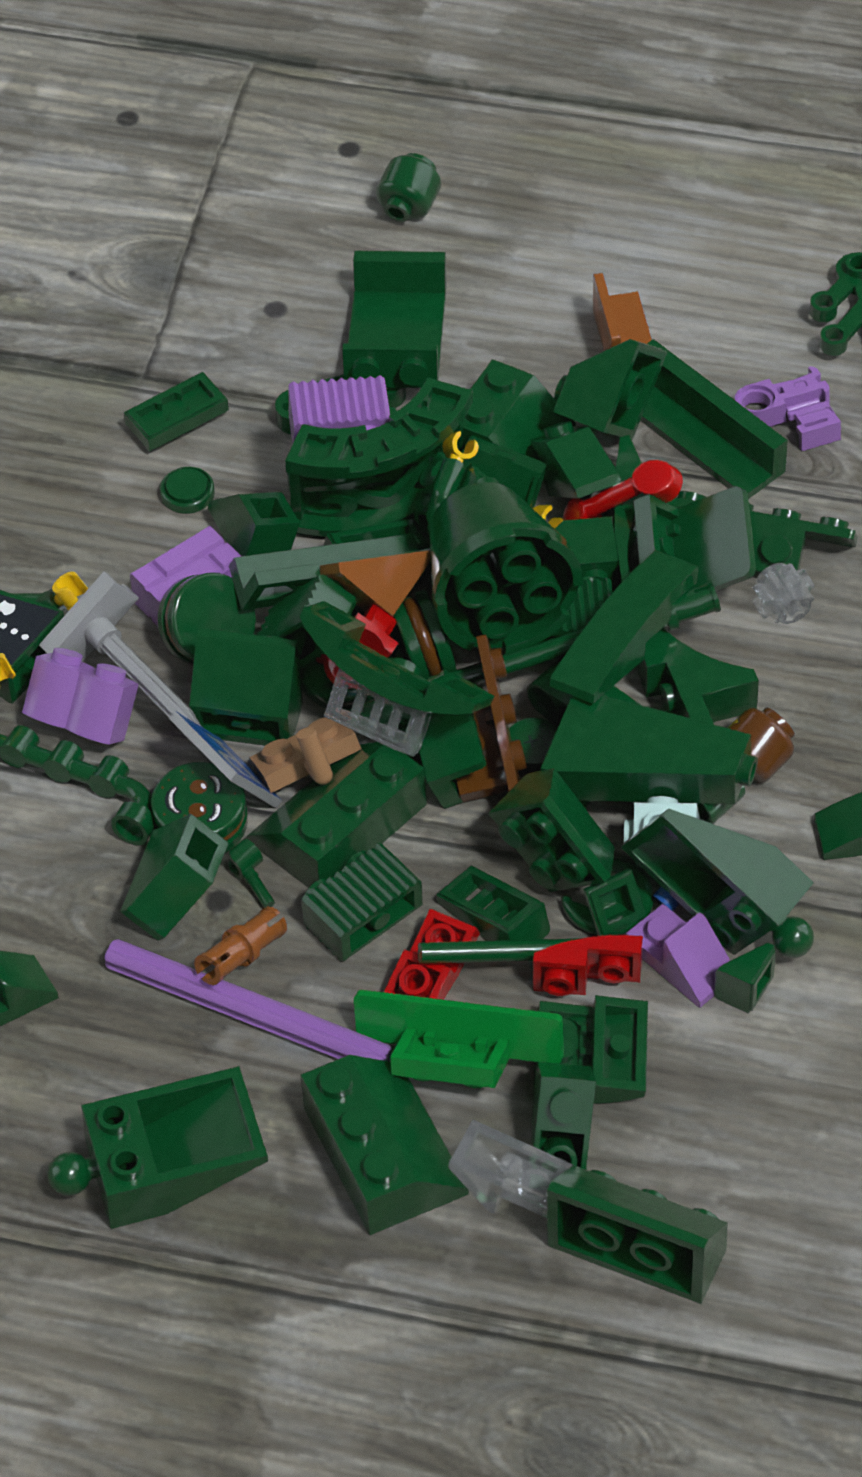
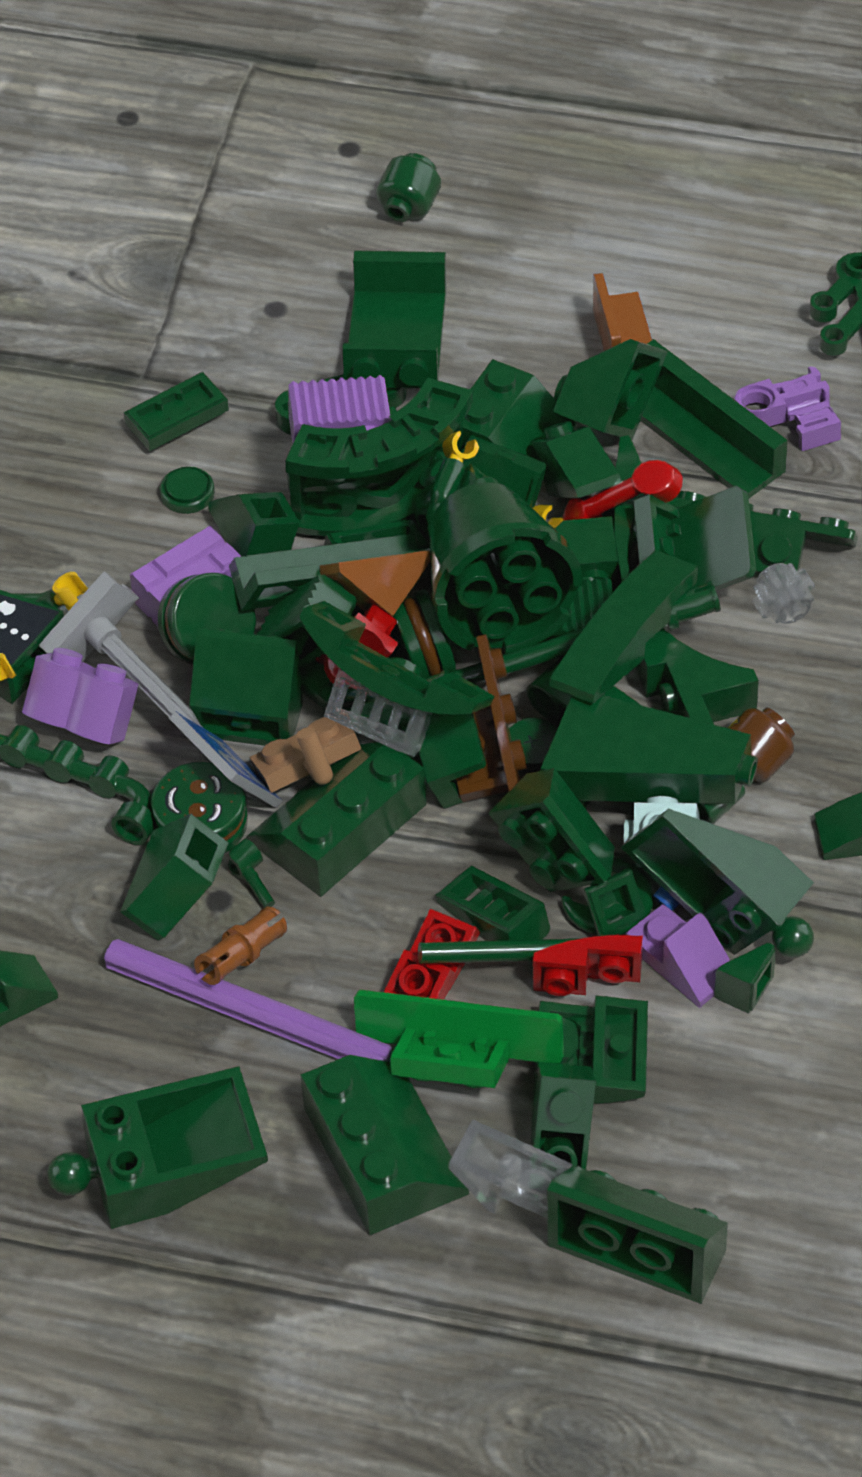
(361, 901): dark green brick -> none

